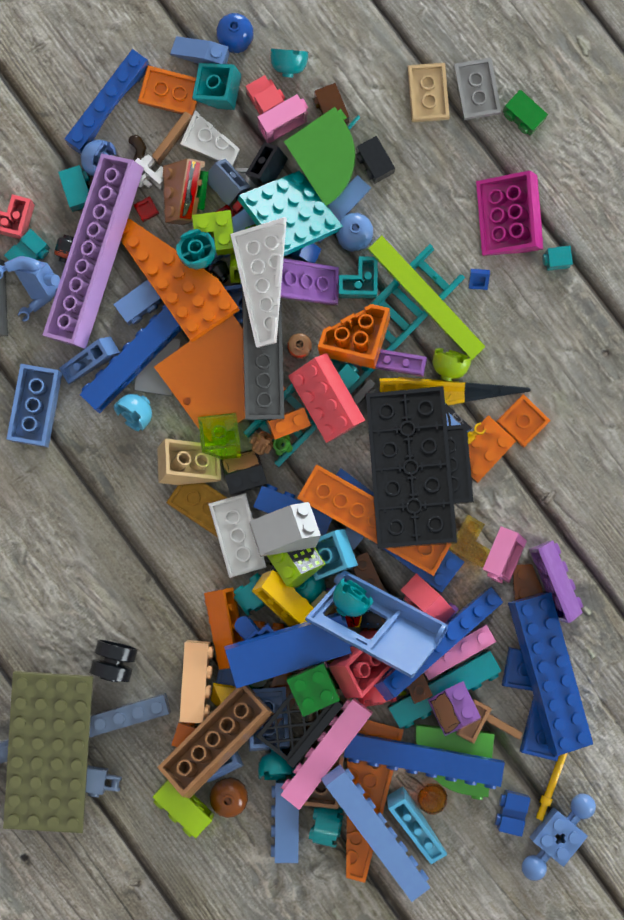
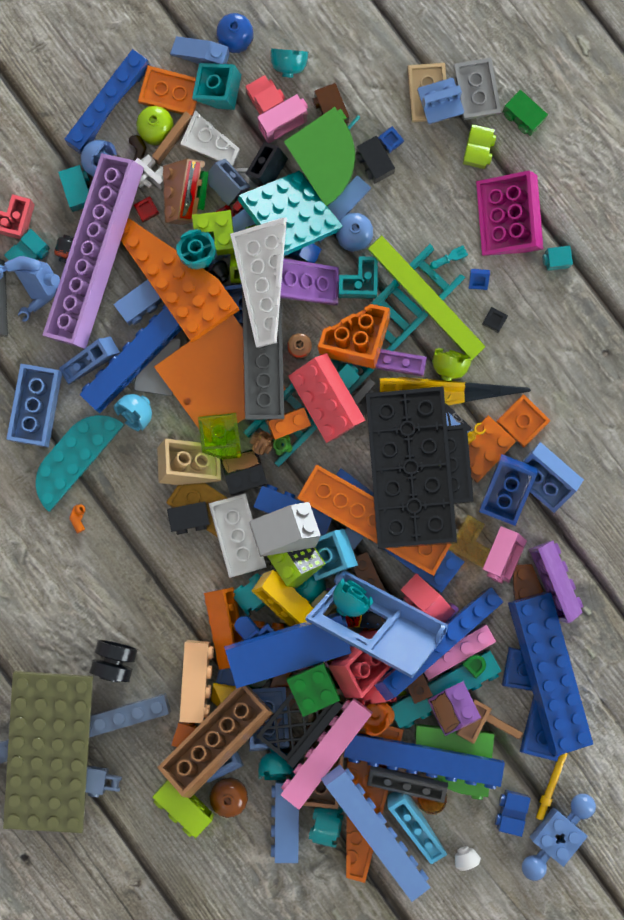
(73, 457): none -> teal plate
(76, 517): none -> orange arm
(154, 124): none -> lime cylinder
(189, 517): none -> black brick
(380, 719): none -> orange hair
(390, 139): none -> blue tile
(407, 784): none -> dark grey brick
(441, 100): none -> medium blue bracket
(454, 255): none -> teal piece
(466, 858): none -> white cone
(475, 665): none -> green tile
(478, 147): none -> lime brick
(495, 319): none -> black tile
(508, 489): none -> blue brick
(554, 478): none -> medium blue slope

